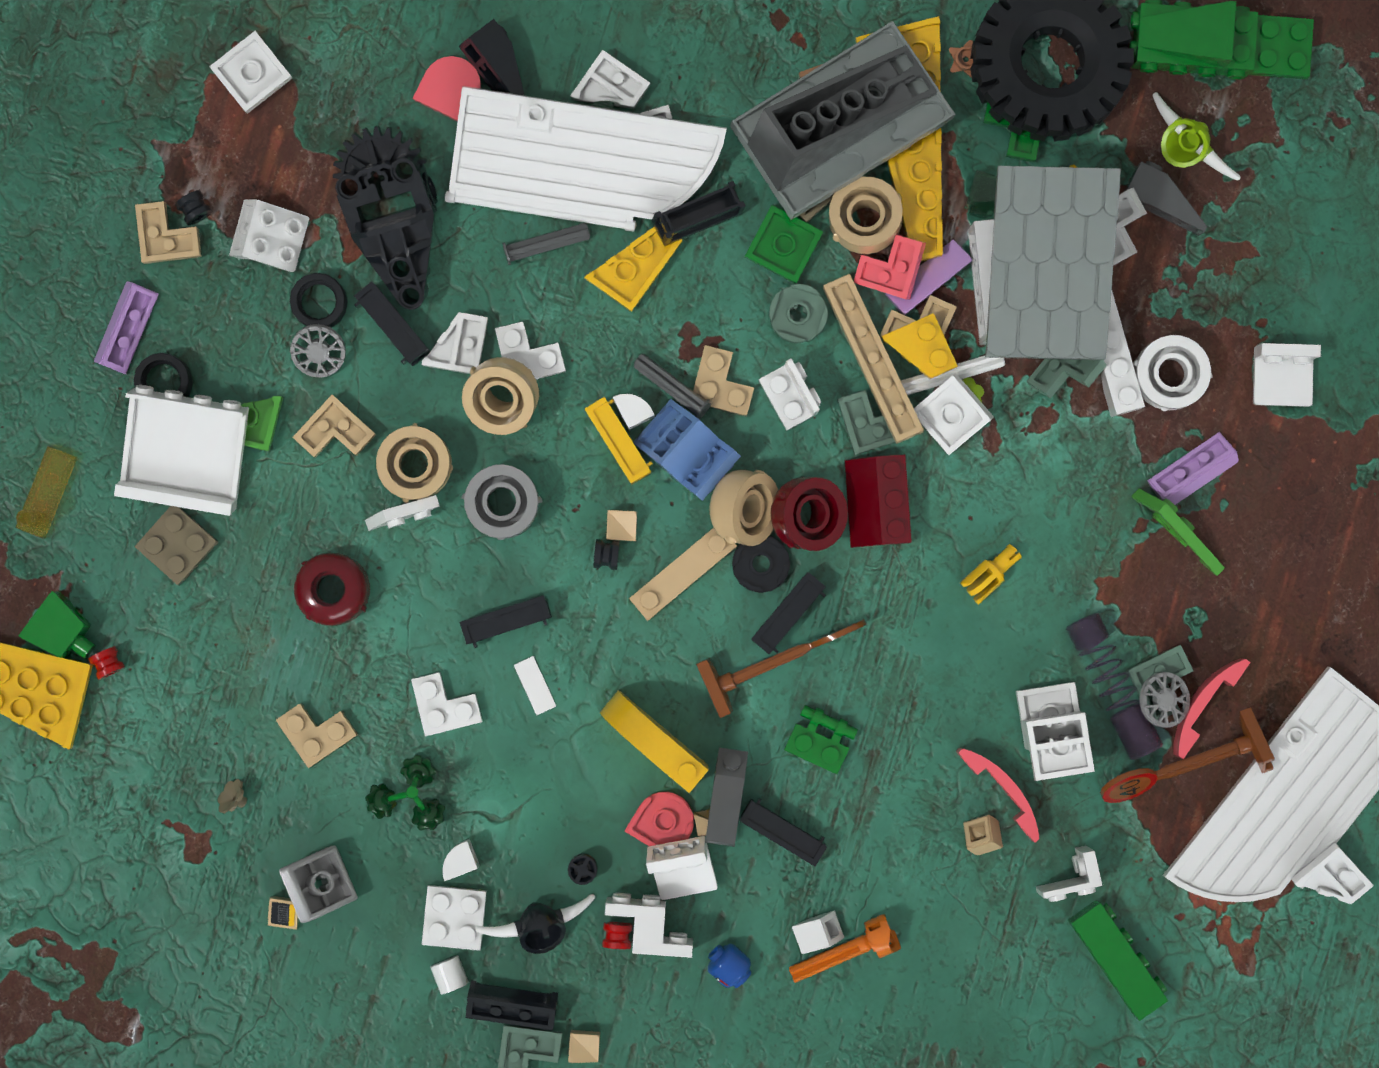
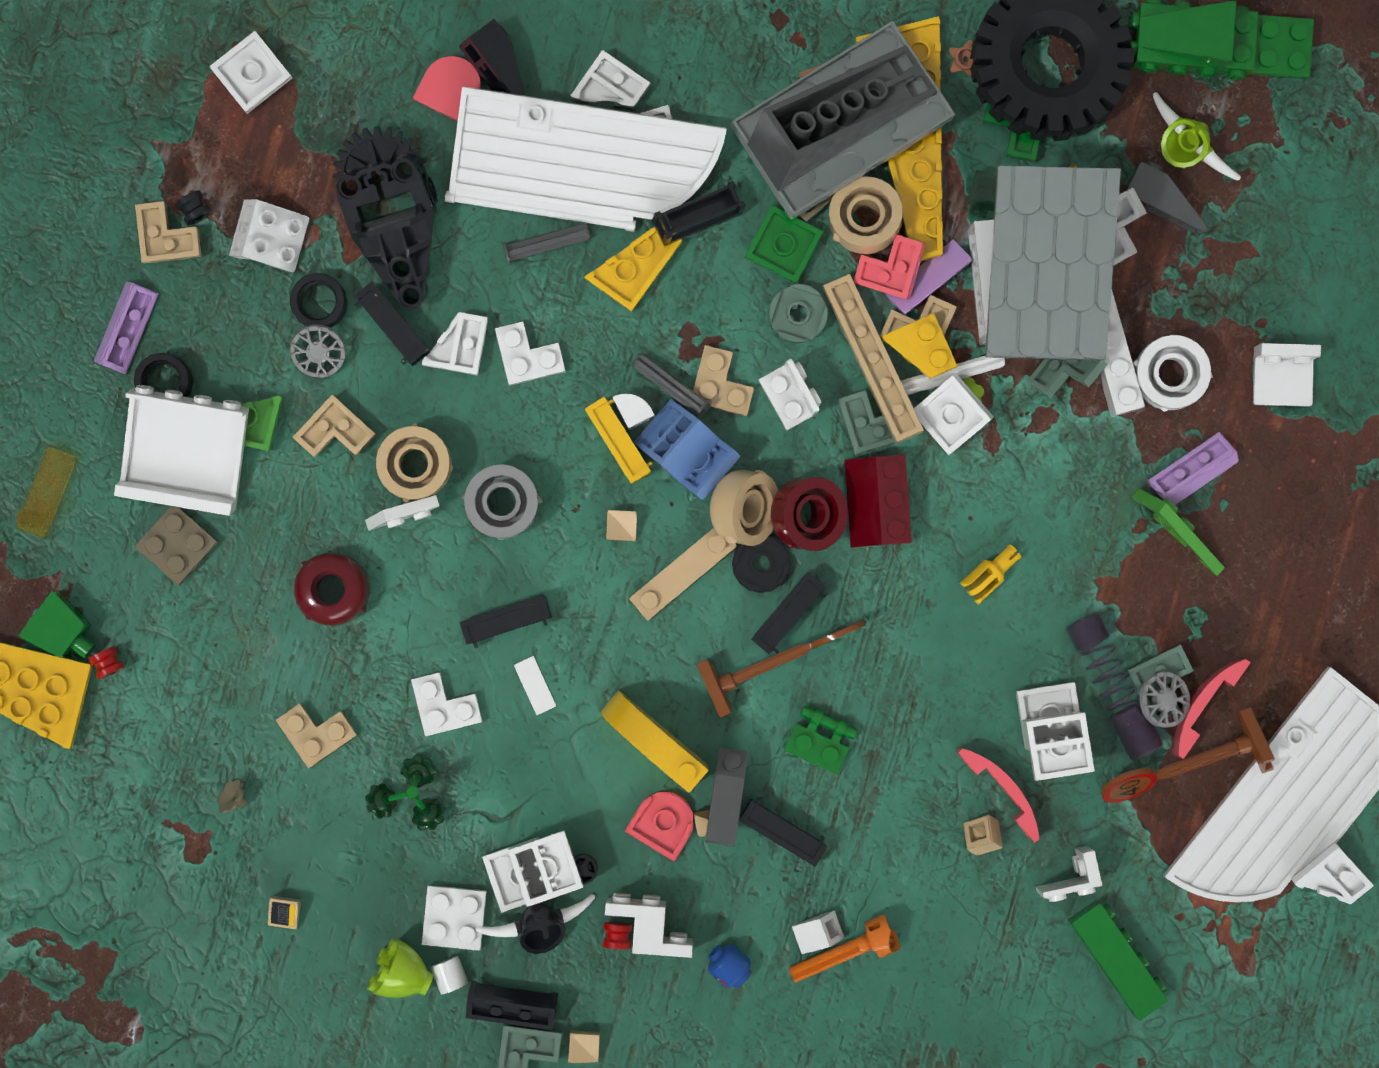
(332, 894): light grey brick -> none
(400, 972): none -> lime piece
(460, 860): white brick -> none
(488, 411): tan piece -> none
(533, 871): none -> white bracket
(606, 554): black wheel -> none
(681, 868): white bracket -> none

